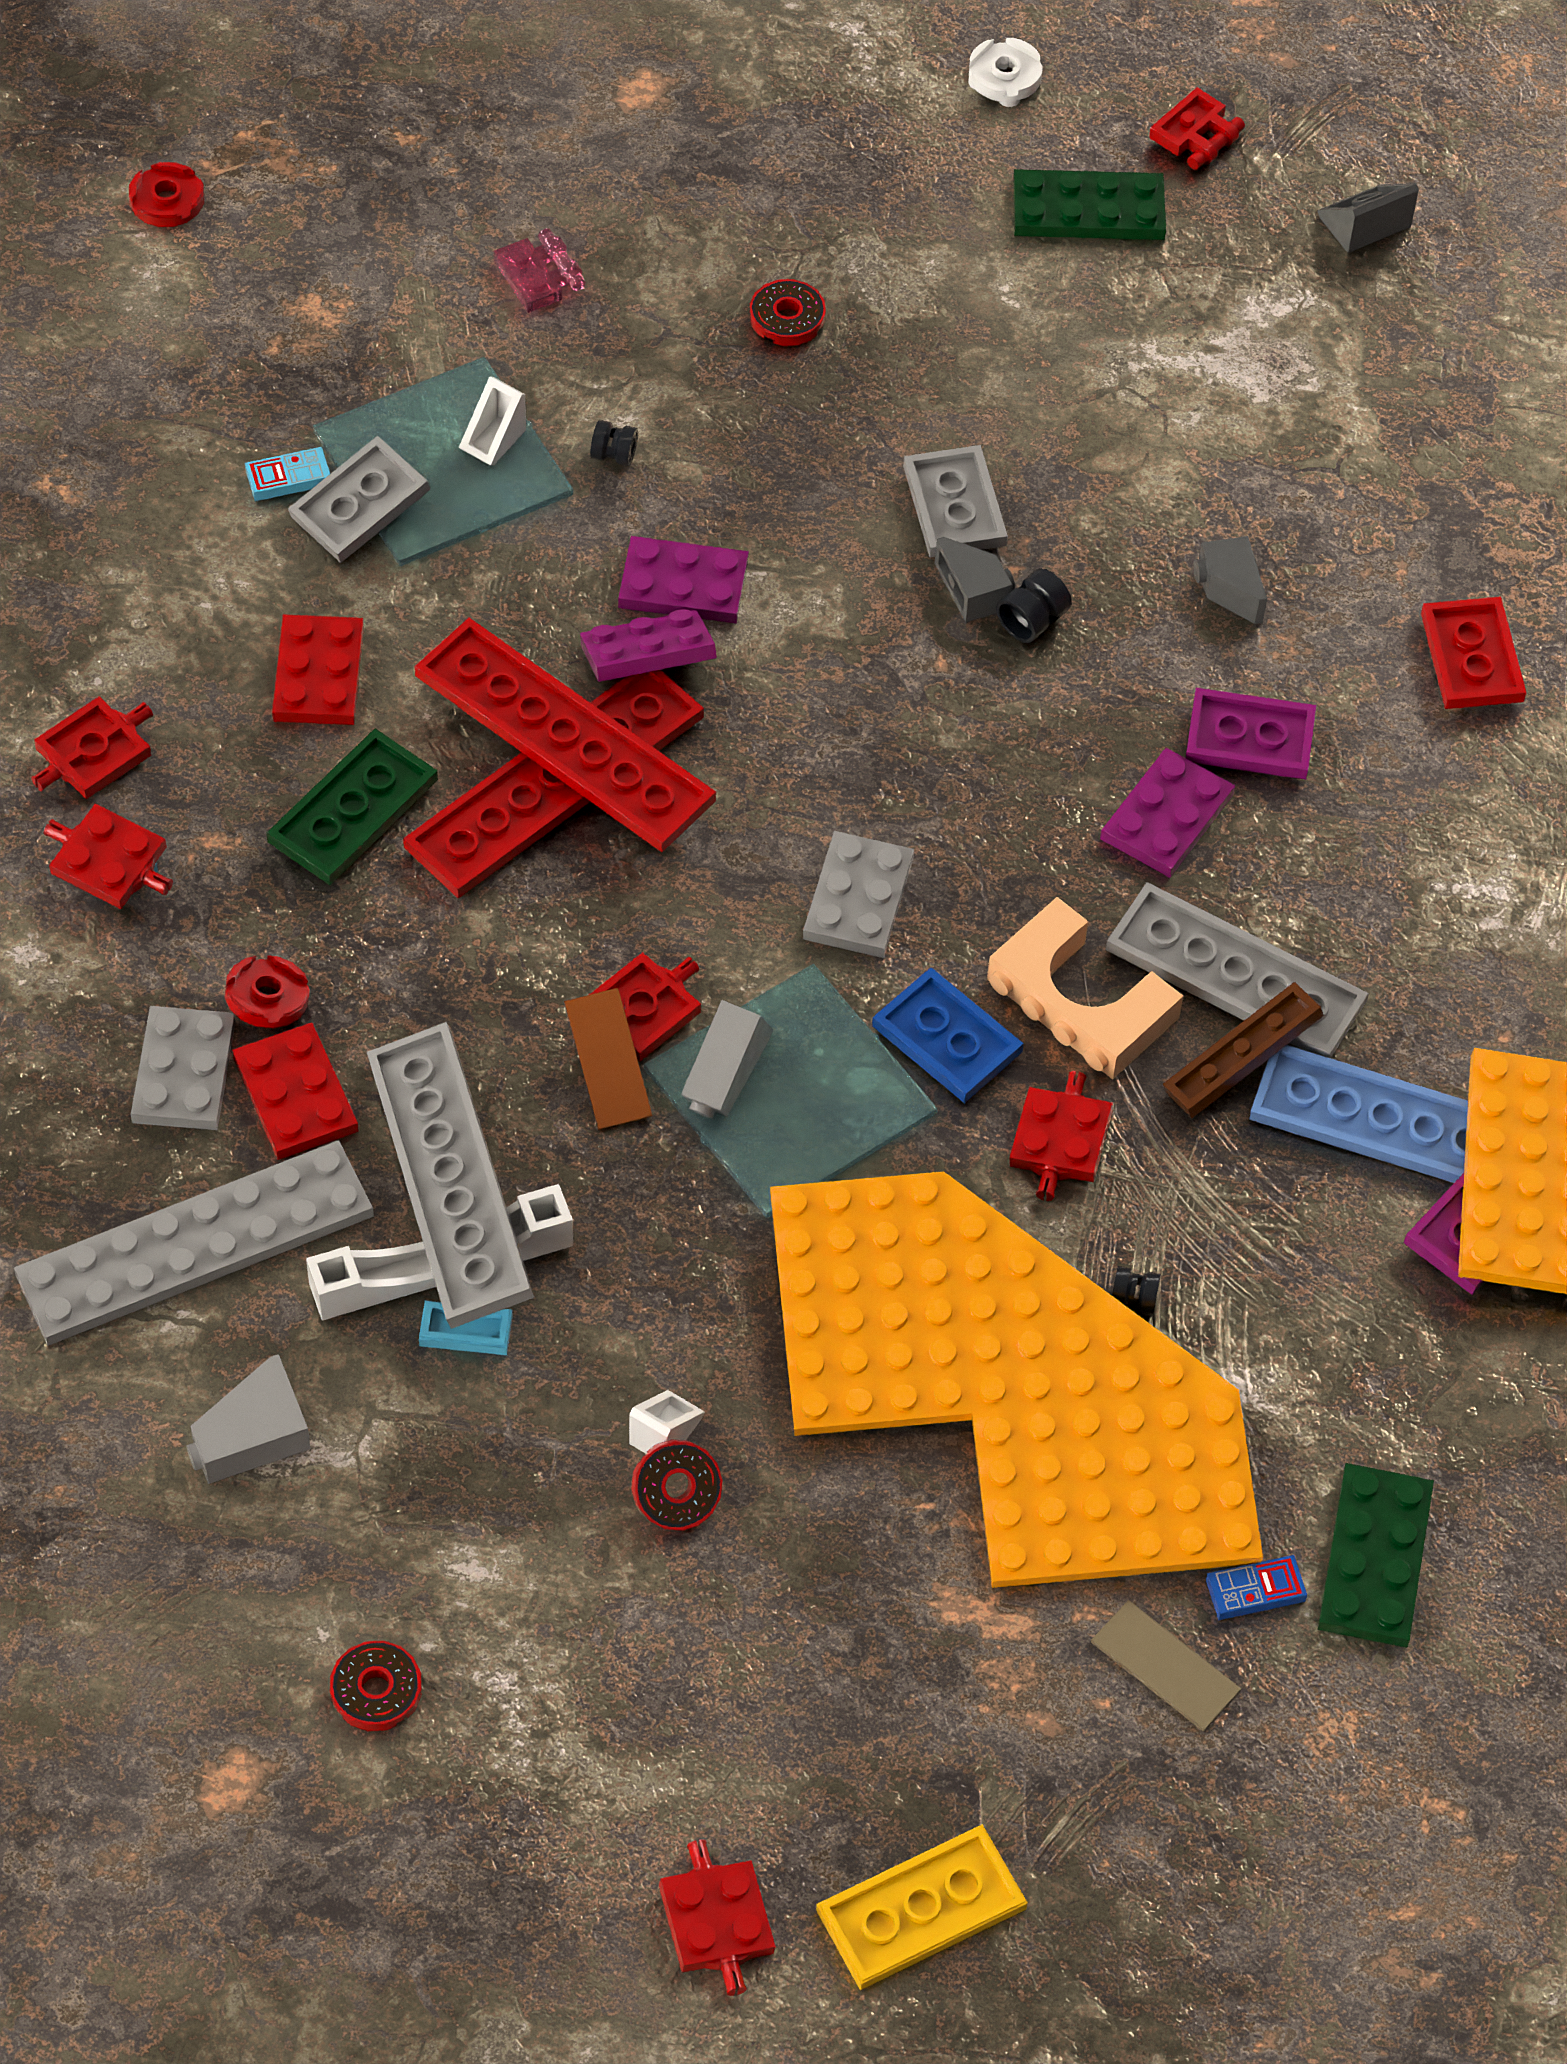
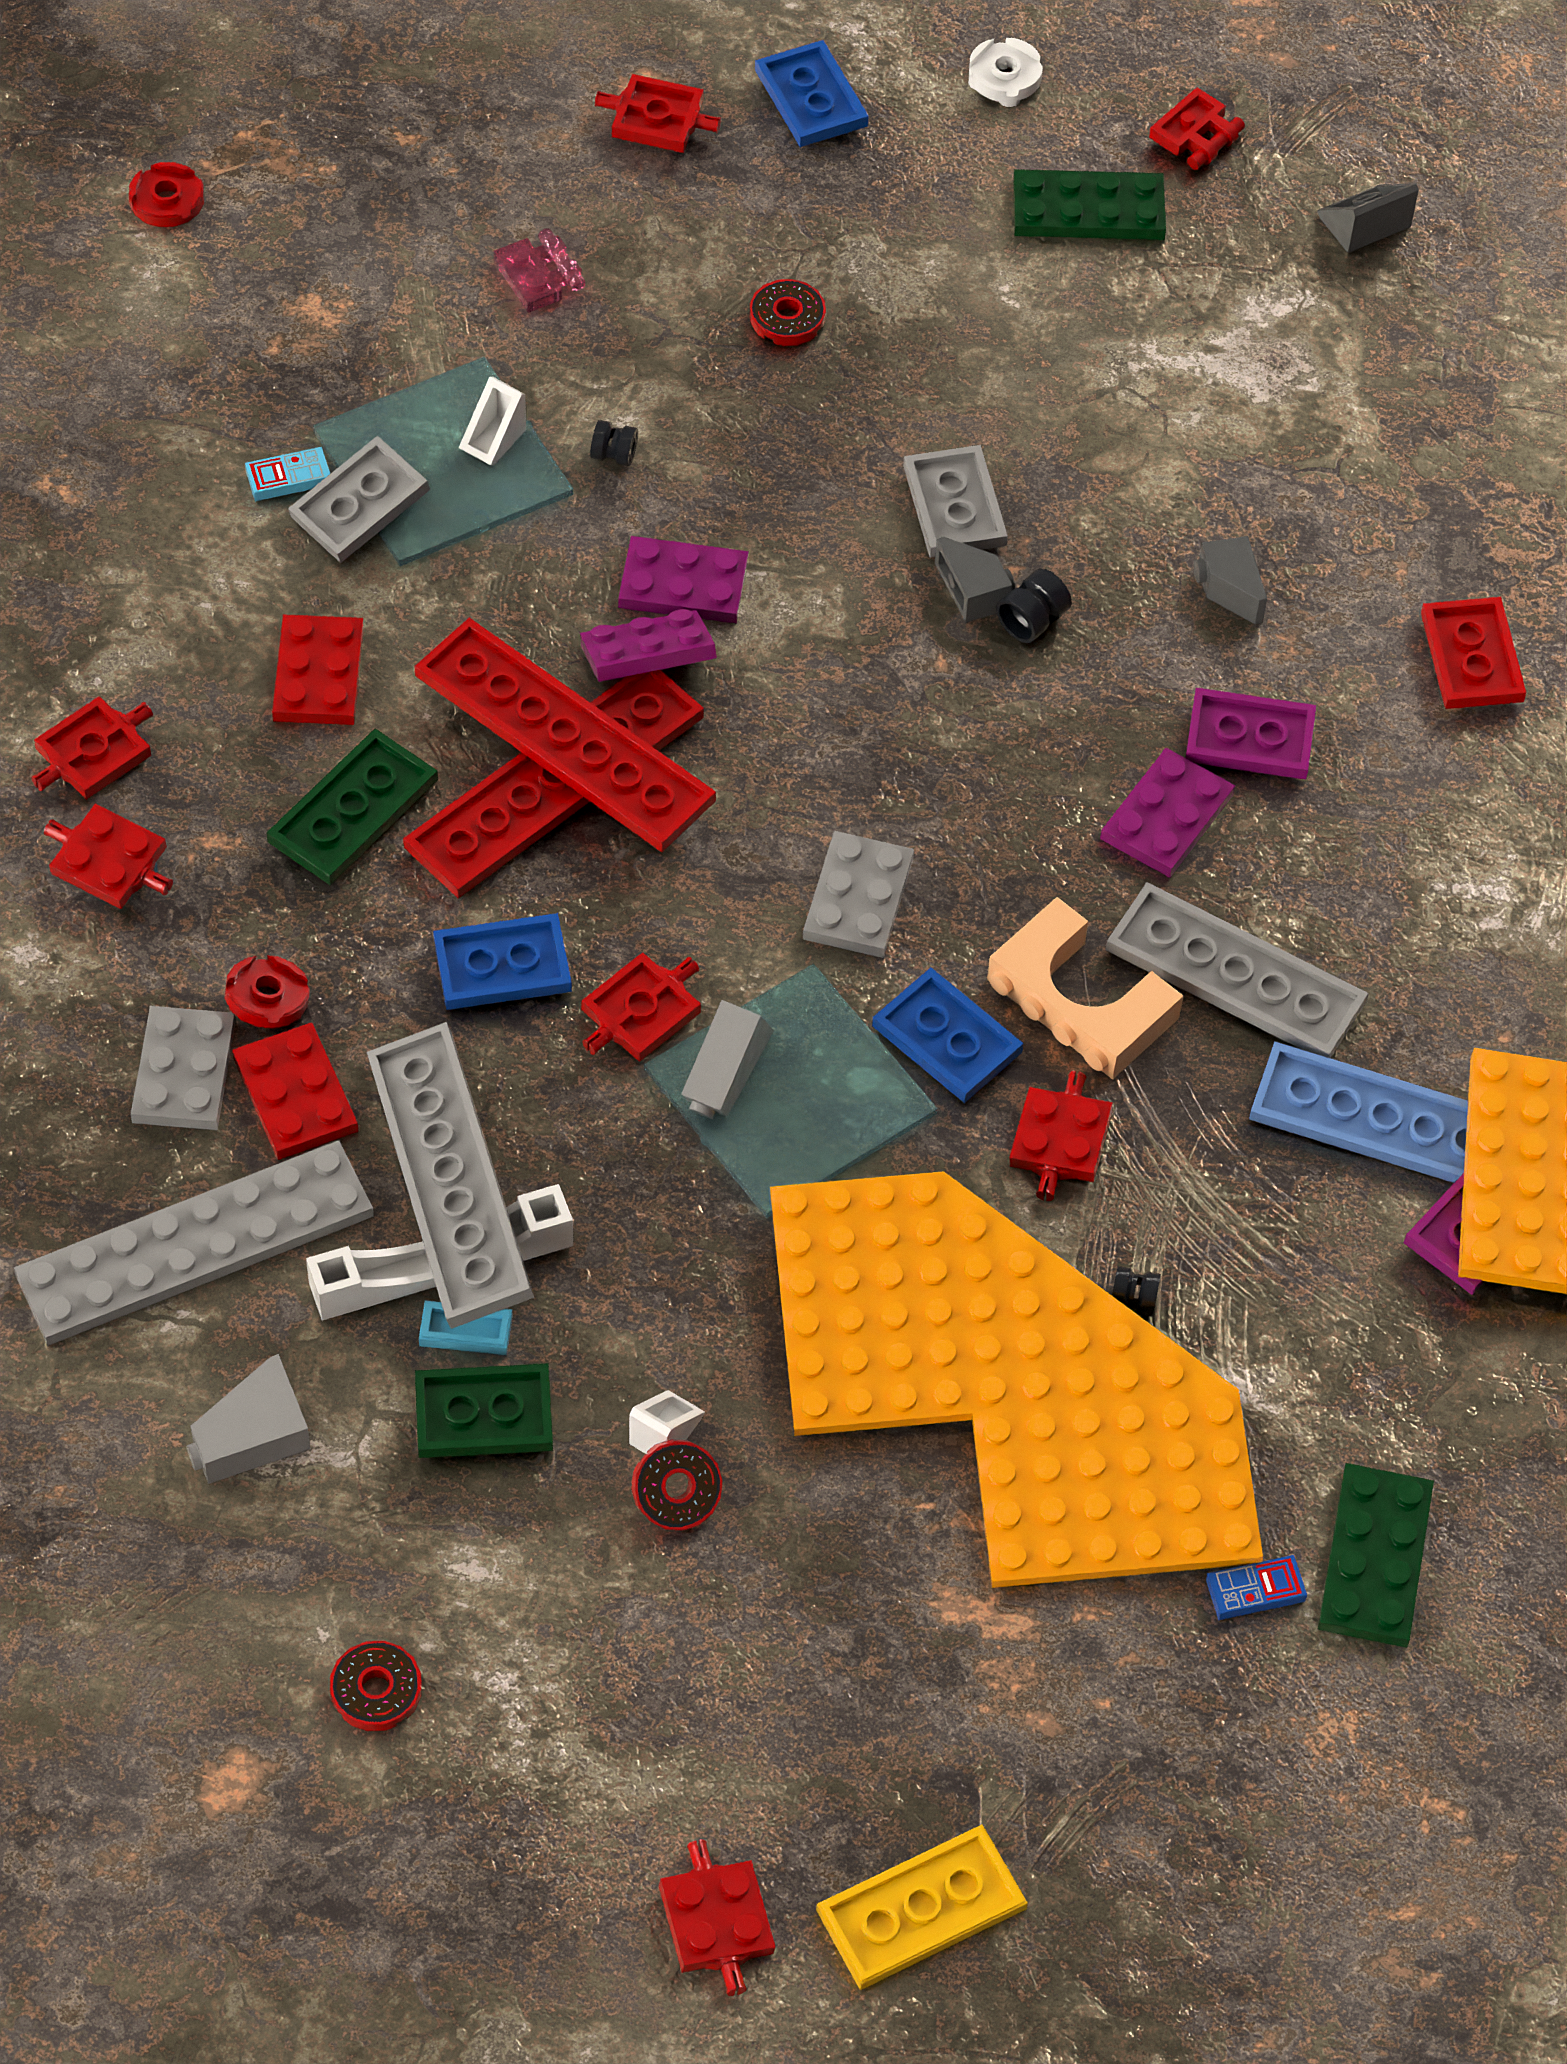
(483, 1410): none -> dark green plate
(502, 961): none -> blue plate
(608, 1059): dark orange piece -> none
(657, 113): none -> red plate
(811, 93): none -> blue plate
(1166, 1665): dark tan piece -> none
(1243, 1049): reddish brown plate -> none

